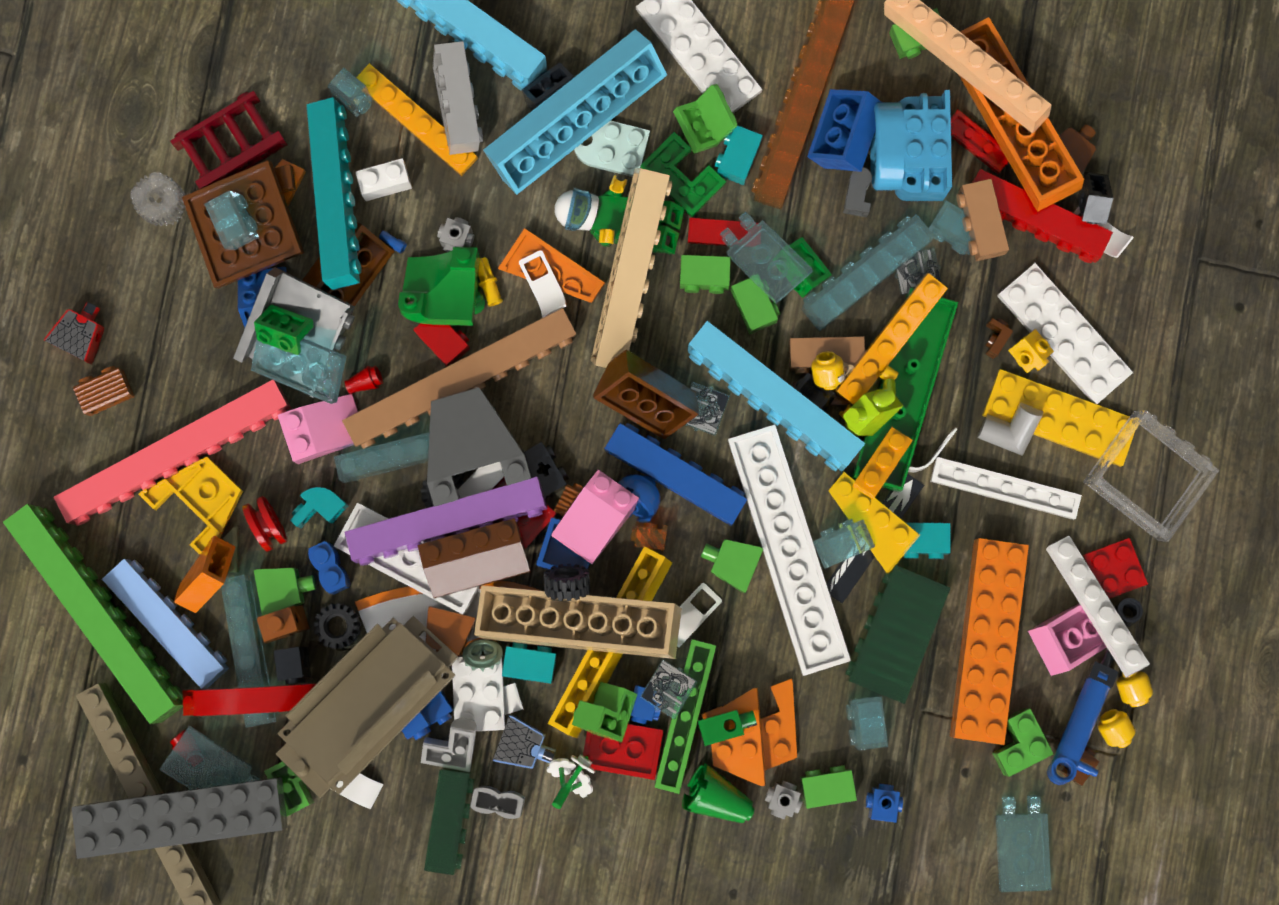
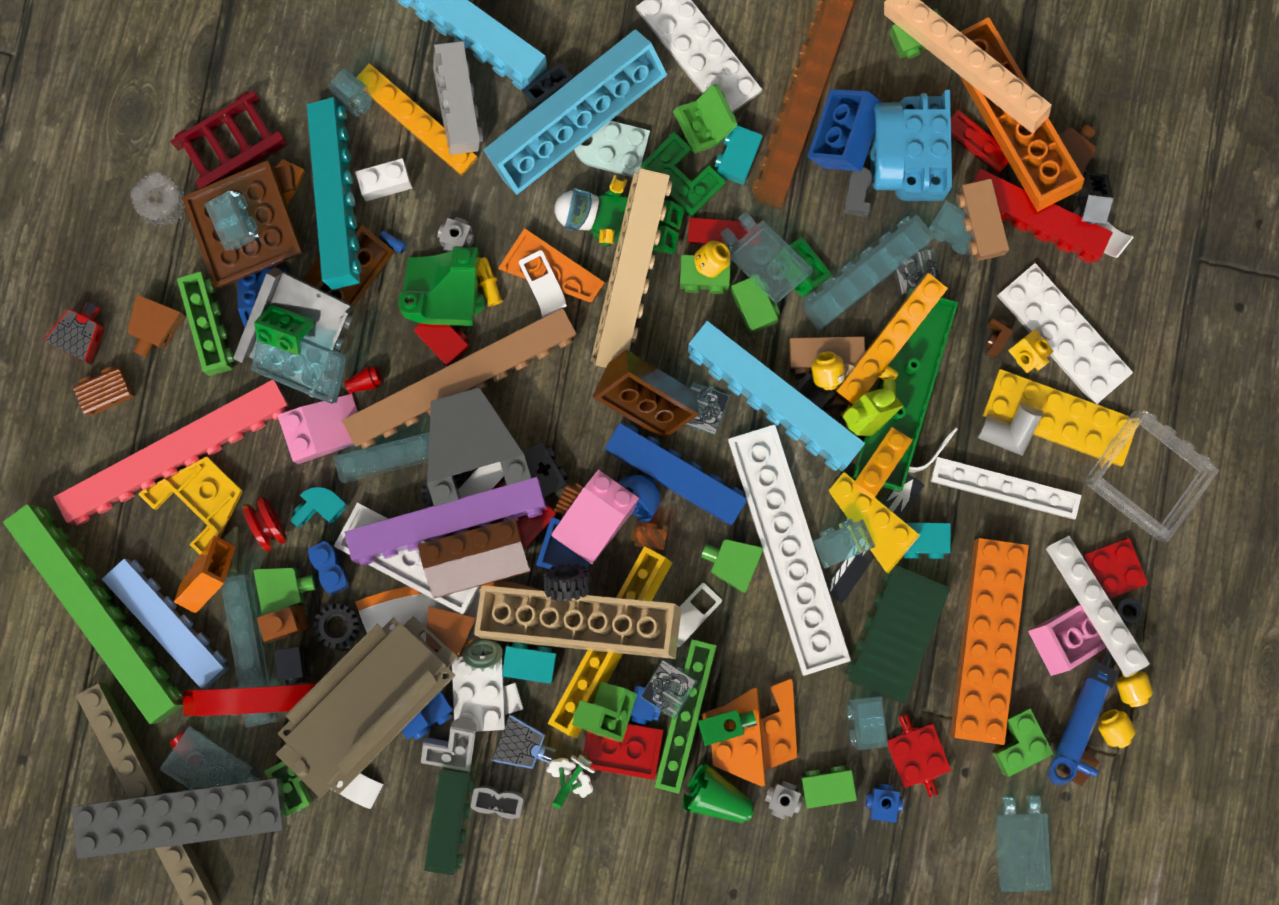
(152, 325): none -> dark orange torso
(205, 323): none -> bright green brick
(712, 258): none -> yellow head
(918, 755): none -> red plate

